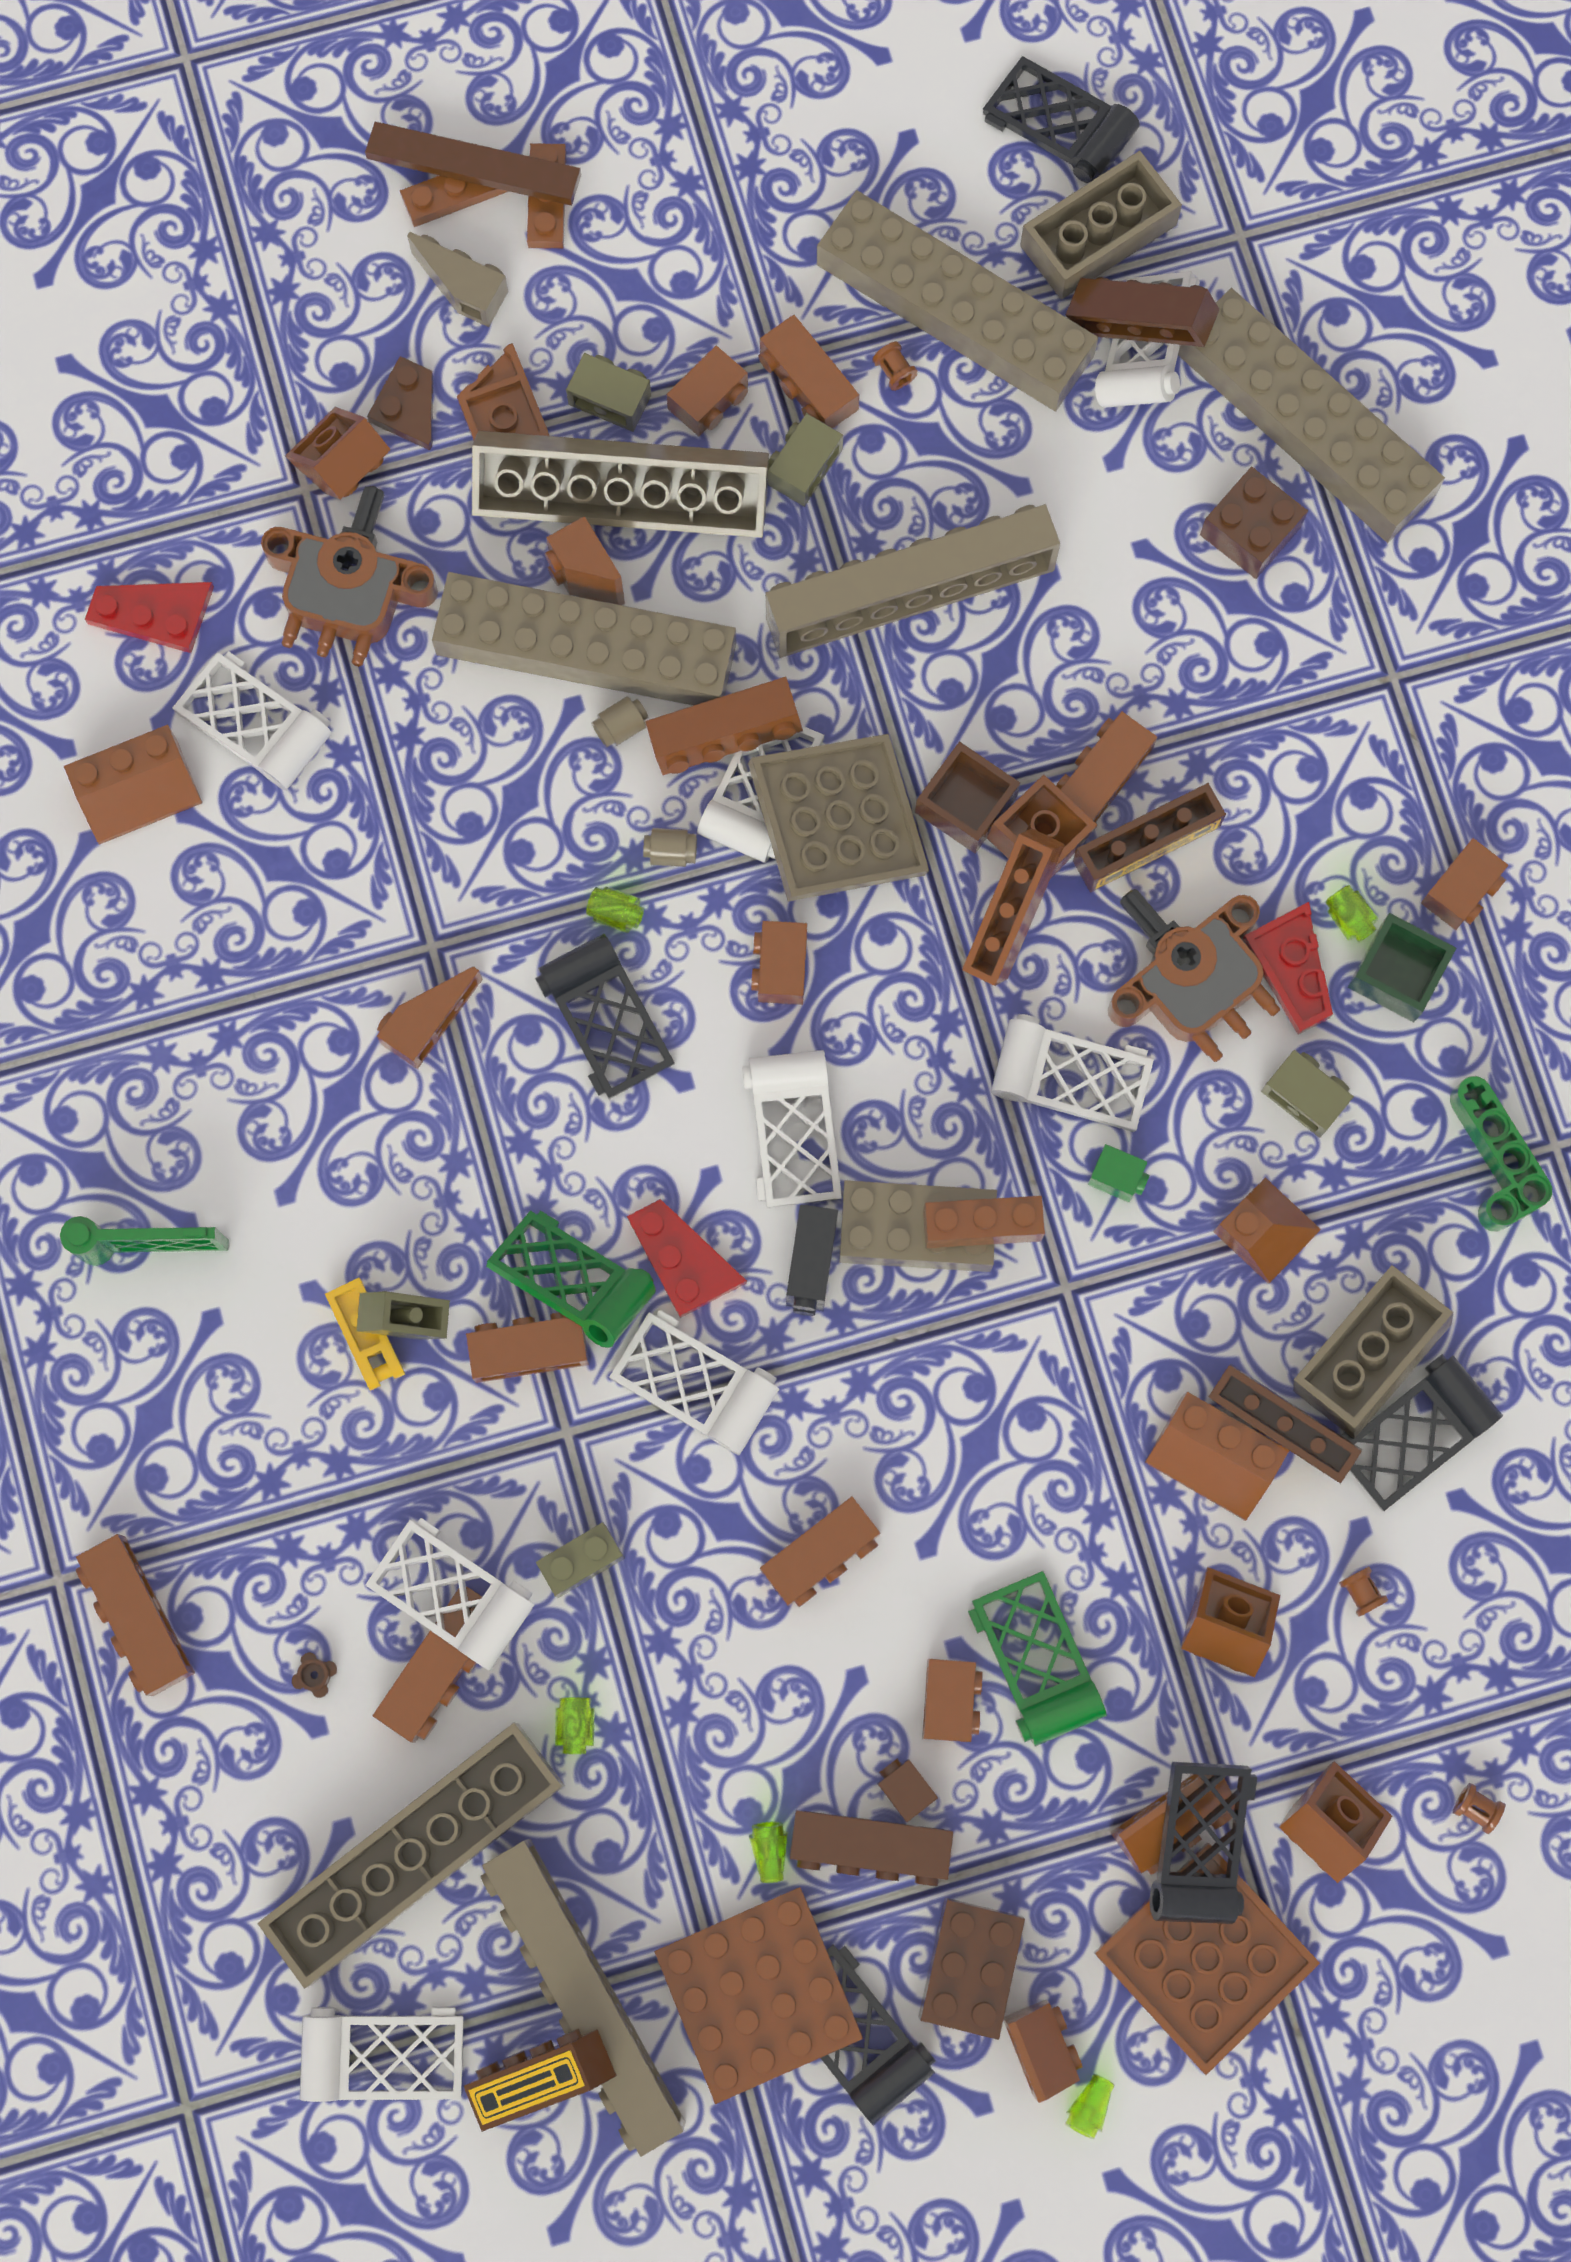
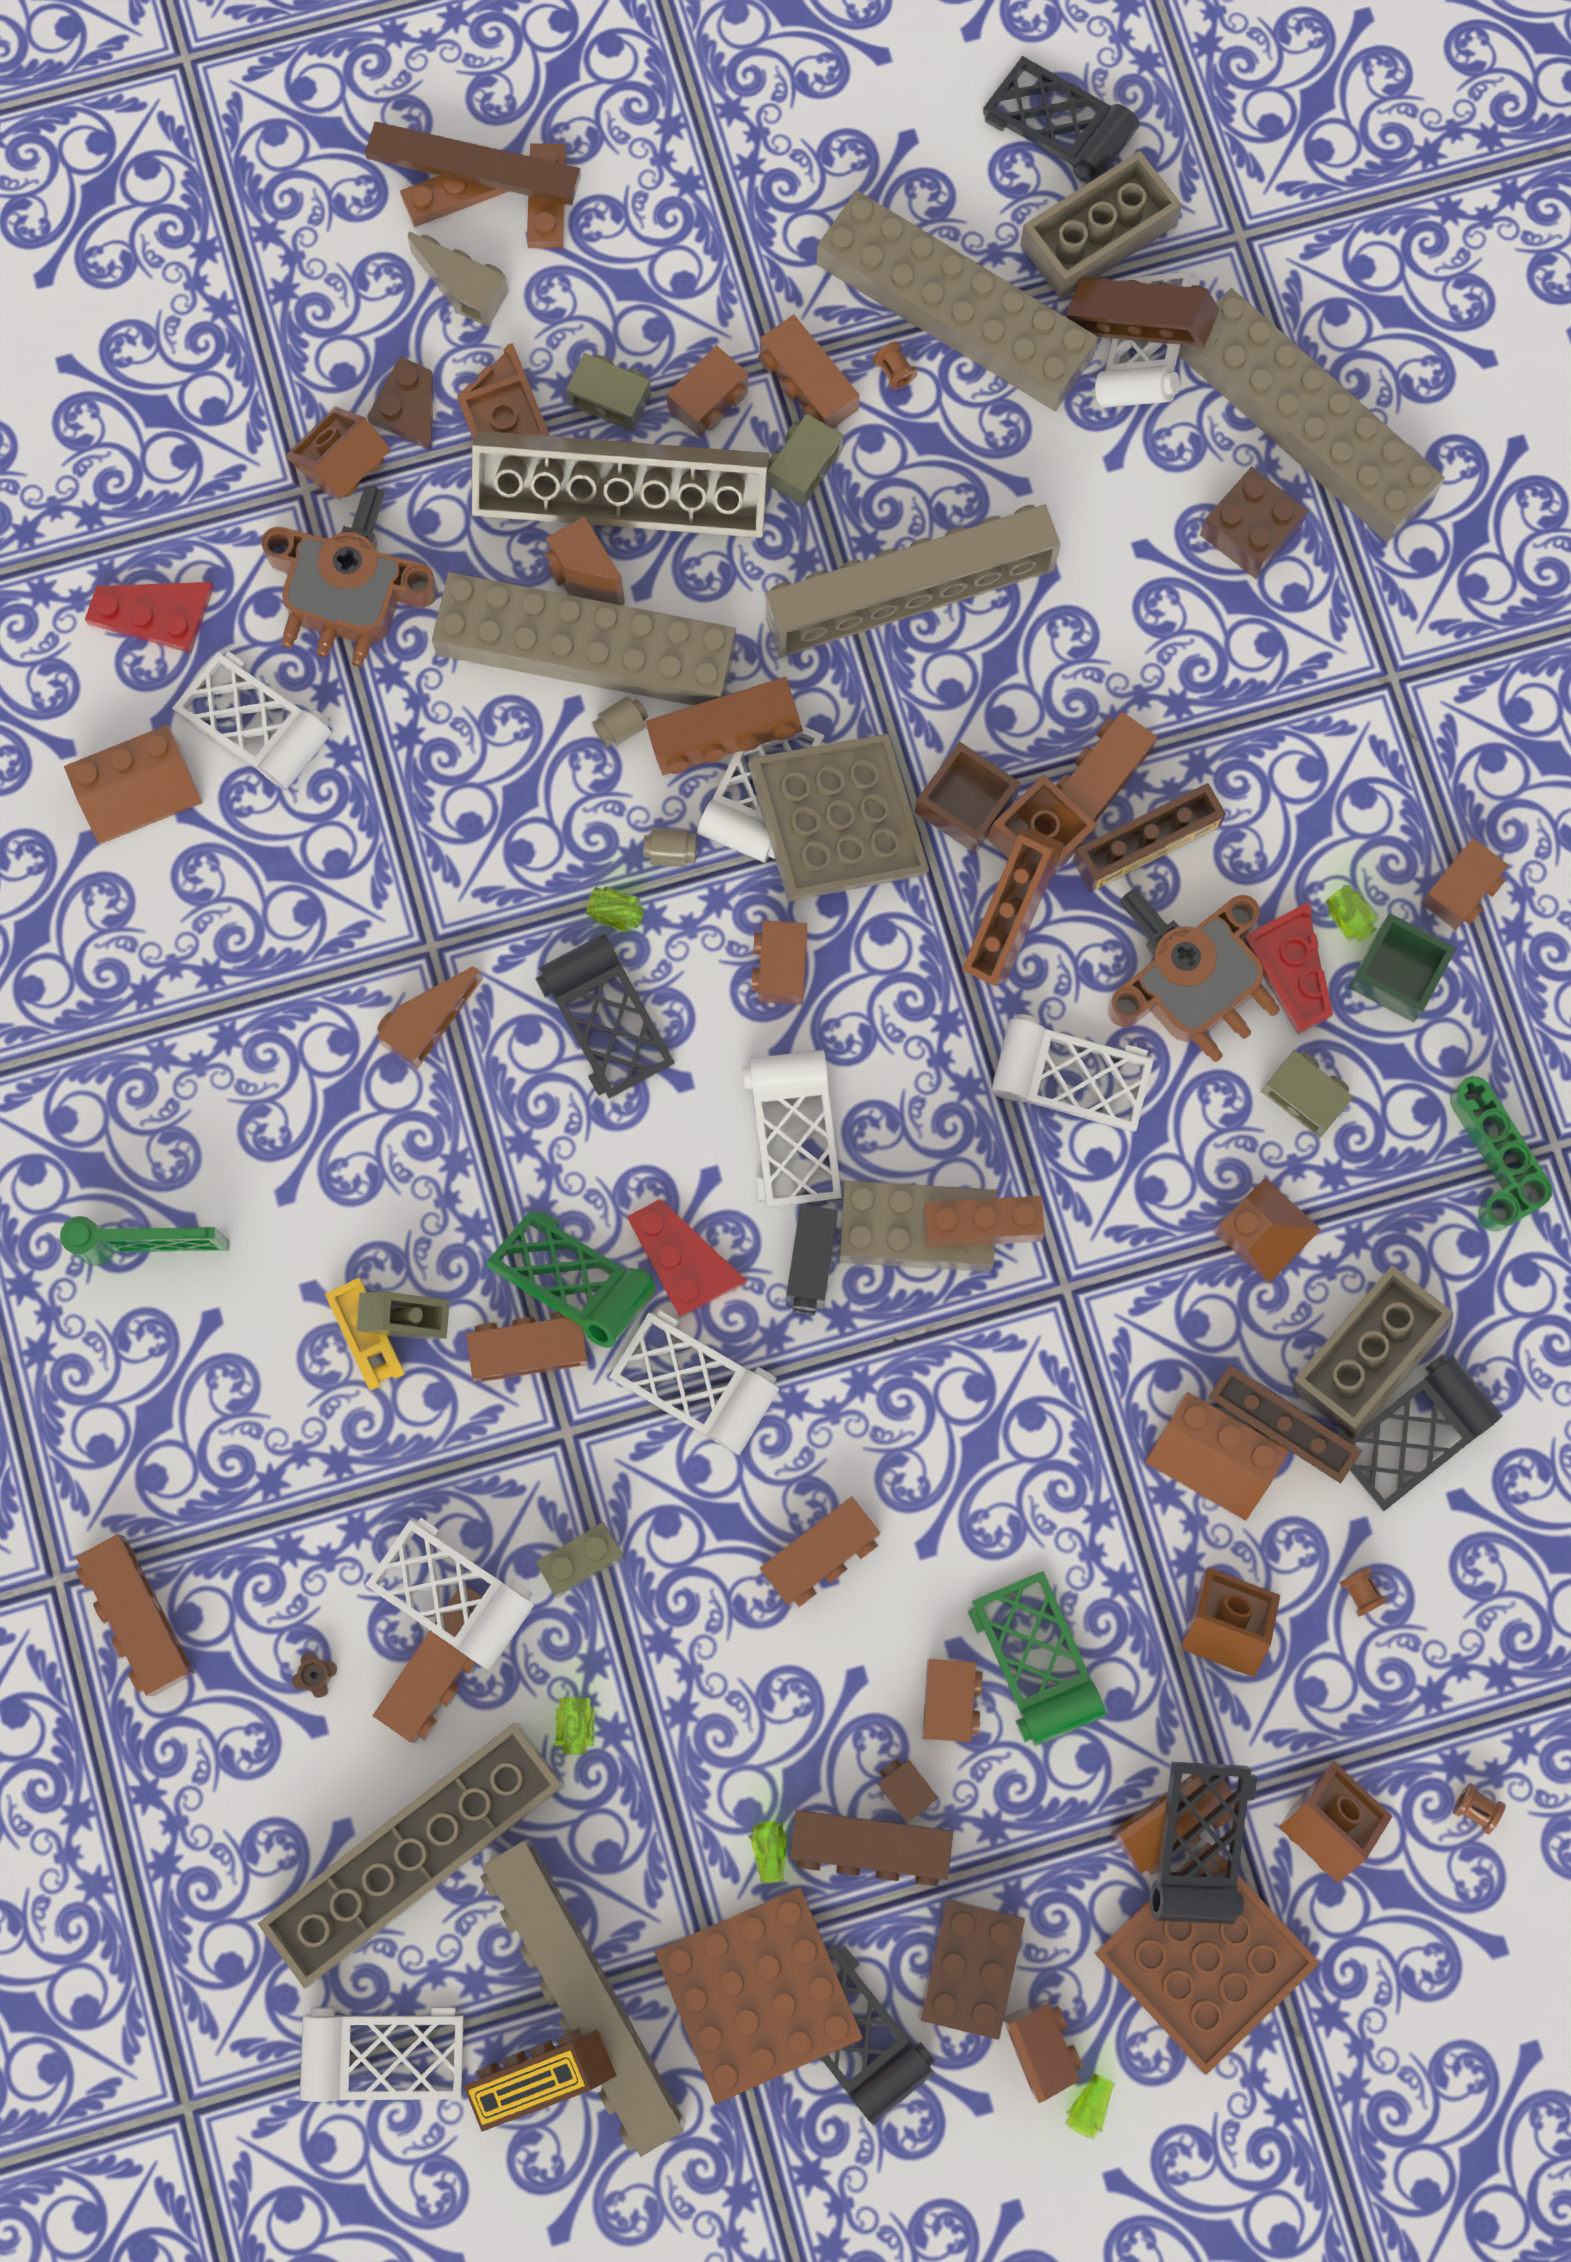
(1119, 1174): green brick -> none

